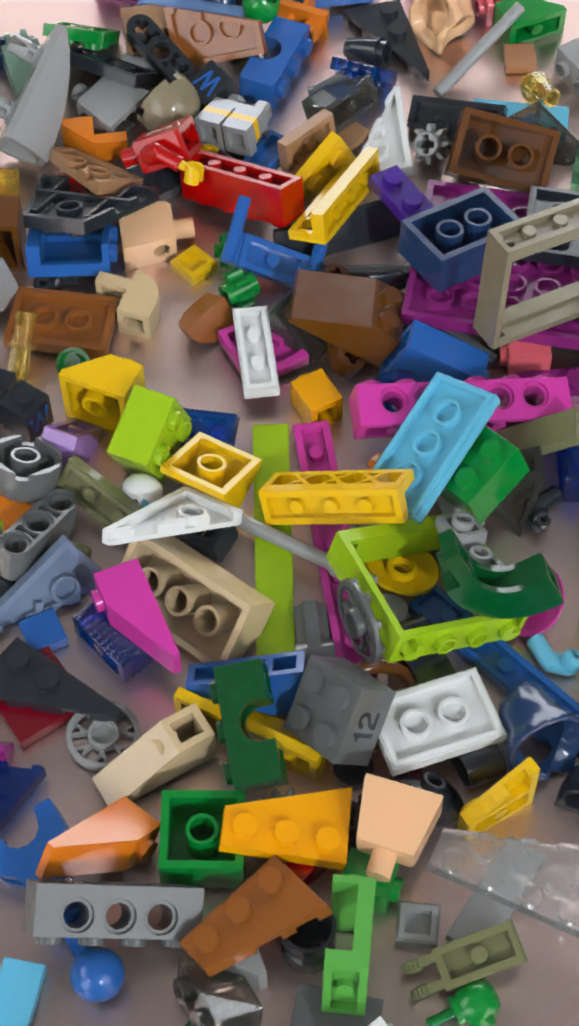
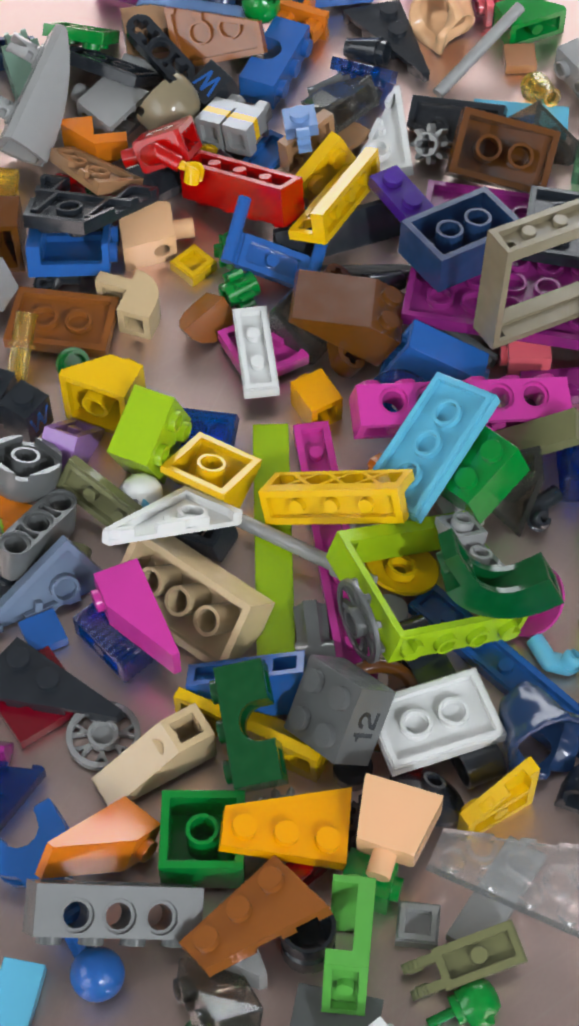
(300, 124): none -> medium blue plate

